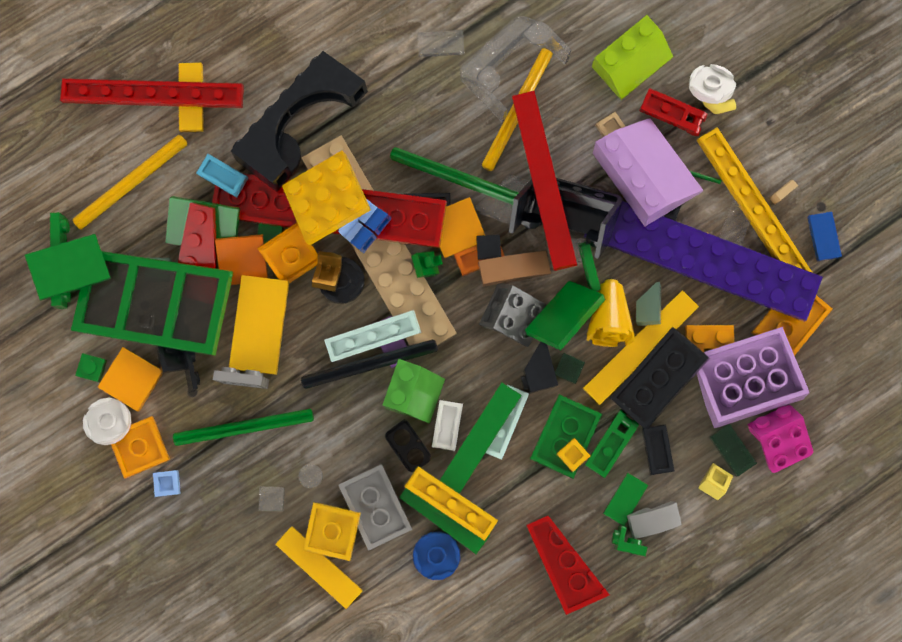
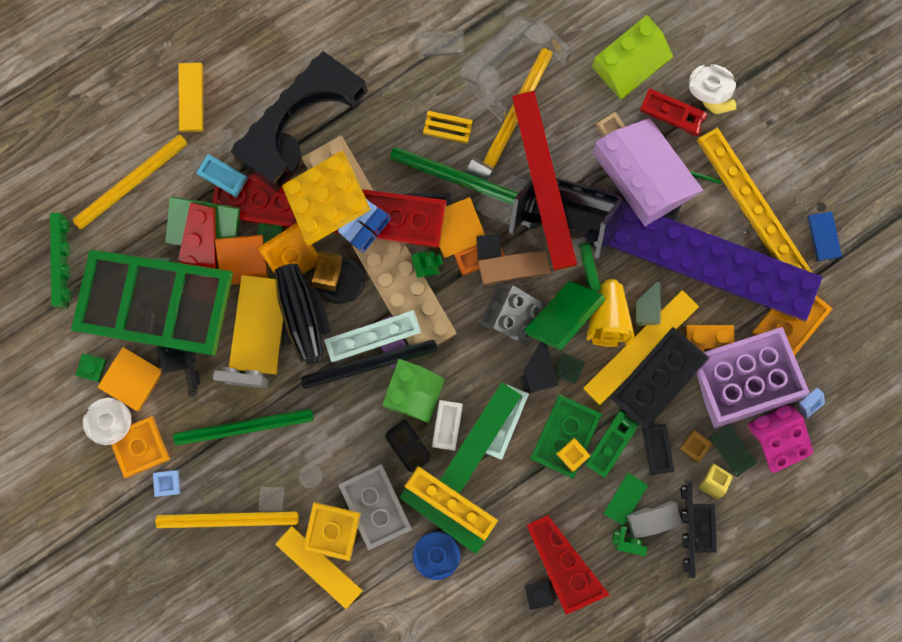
(67, 267): green tile -> none
(152, 93): red tile -> none
(227, 519): none -> yellow axle
(302, 313): none -> black plate
(448, 118): none -> yellow tile
(479, 169): none -> flat silver tile
(539, 595): none -> black plate
(695, 446): none -> pearl gold tile
(700, 528): none -> black bracket
(784, 191): tan tile -> none
(812, 403): none -> light blue tile

